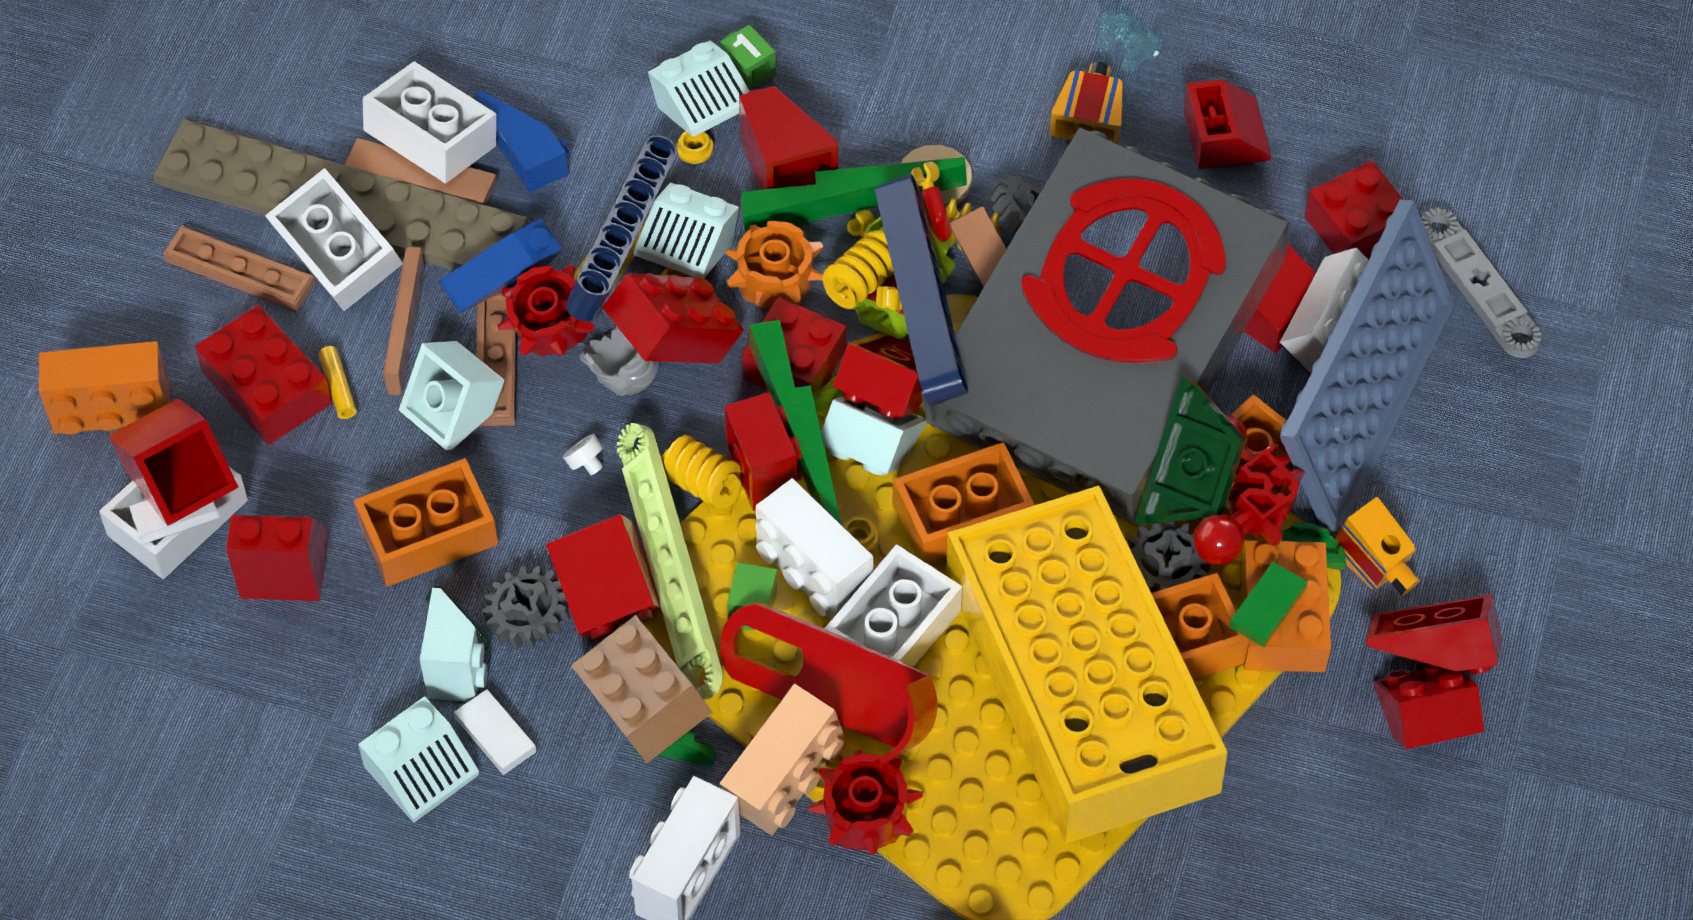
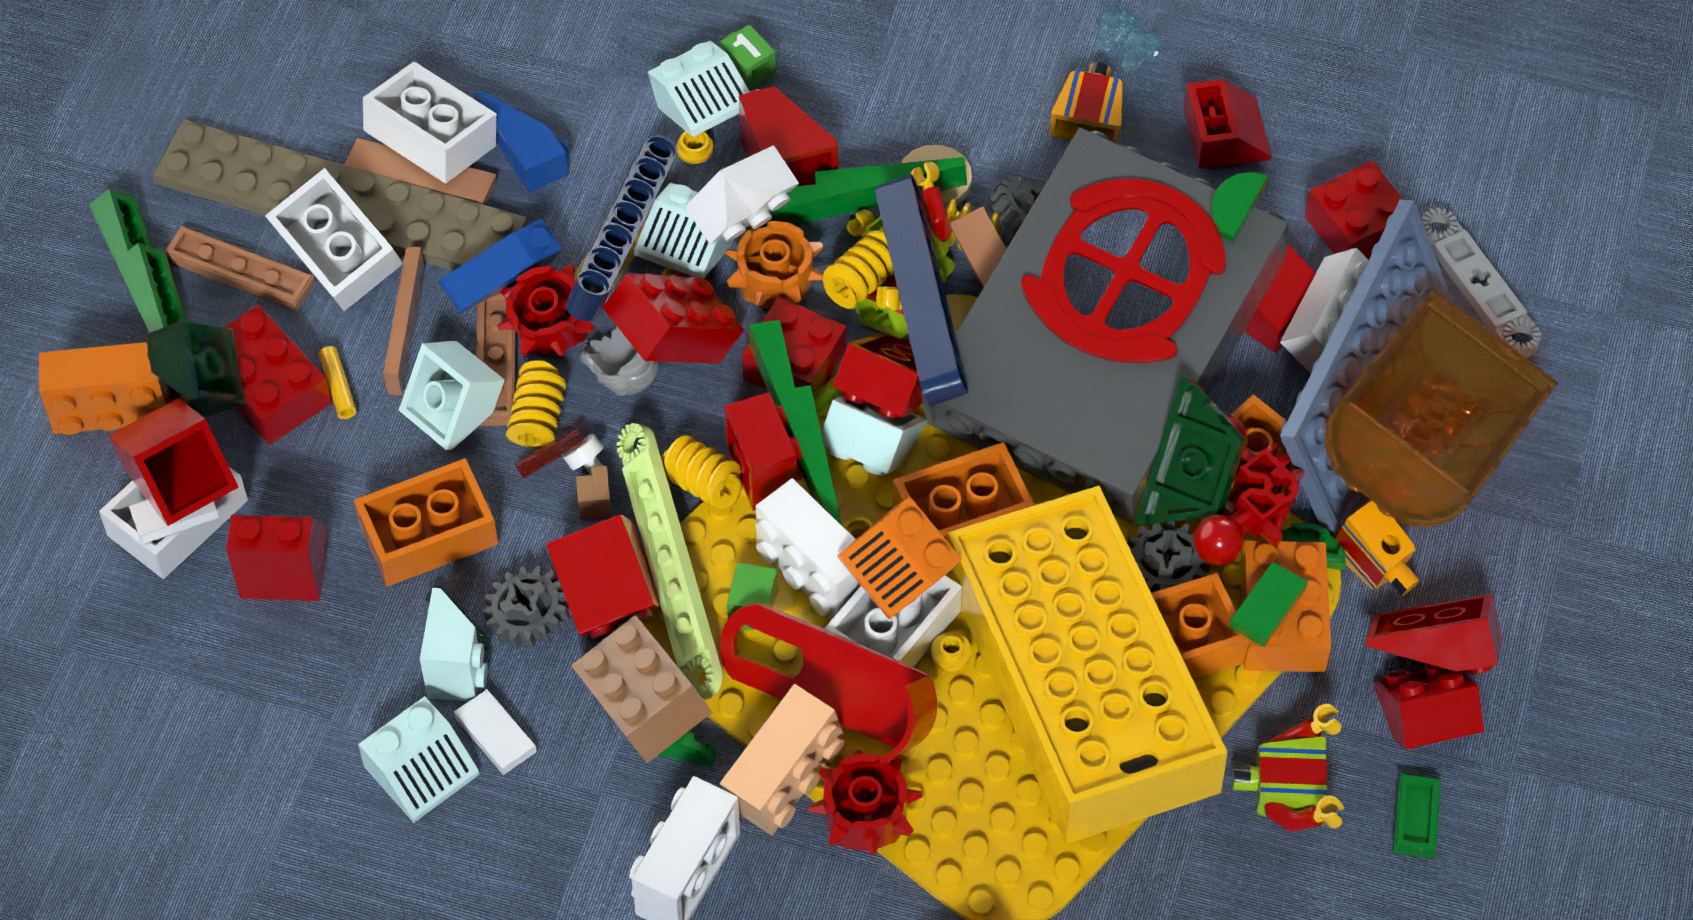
(142, 267): none -> green slope
(198, 364): none -> clear green slope
(536, 405): none -> yellow piece
(546, 454): none -> clear red pin
(594, 494): none -> medium nougat piece
(742, 196): none -> white slope
(899, 557): none -> orange slope
(951, 661): none -> yellow plate
(1235, 201): none -> green tile
(1293, 775): none -> torso
(1416, 816): none -> green tile
(1433, 415): none -> clear orange container

